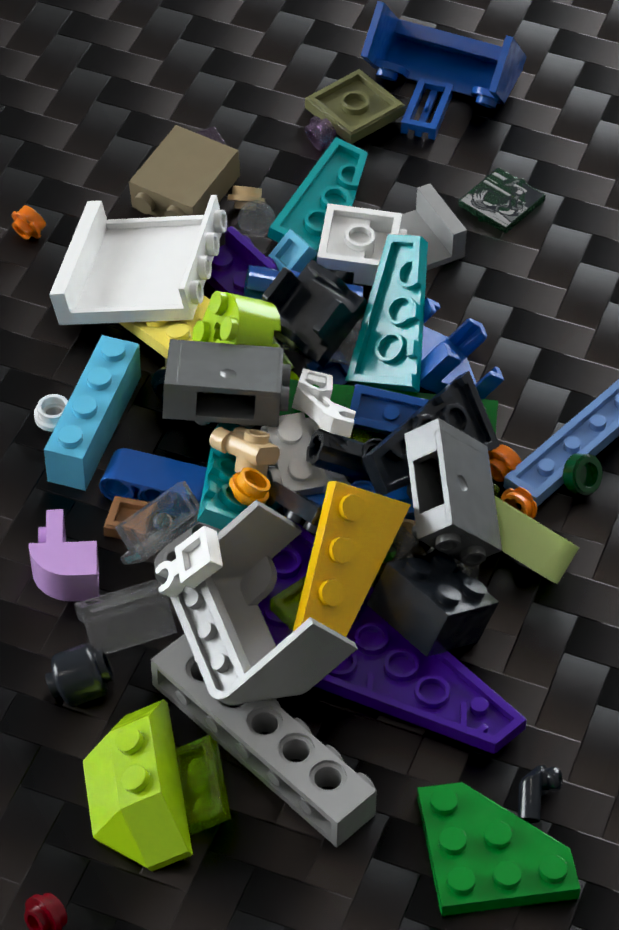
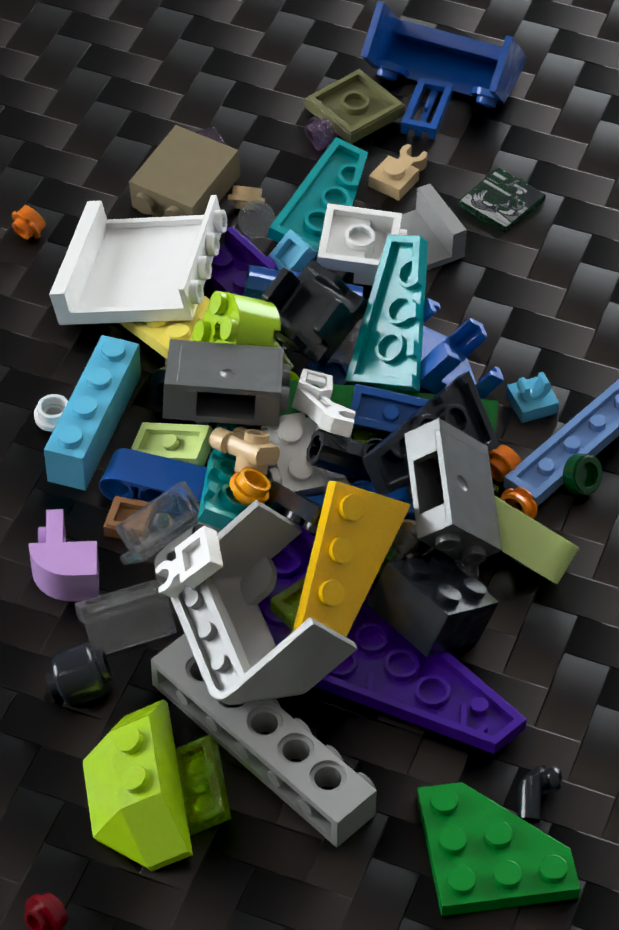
(175, 441): none -> yellowish green plate
(398, 176): none -> tan plate
(532, 398): none -> medium azure tile

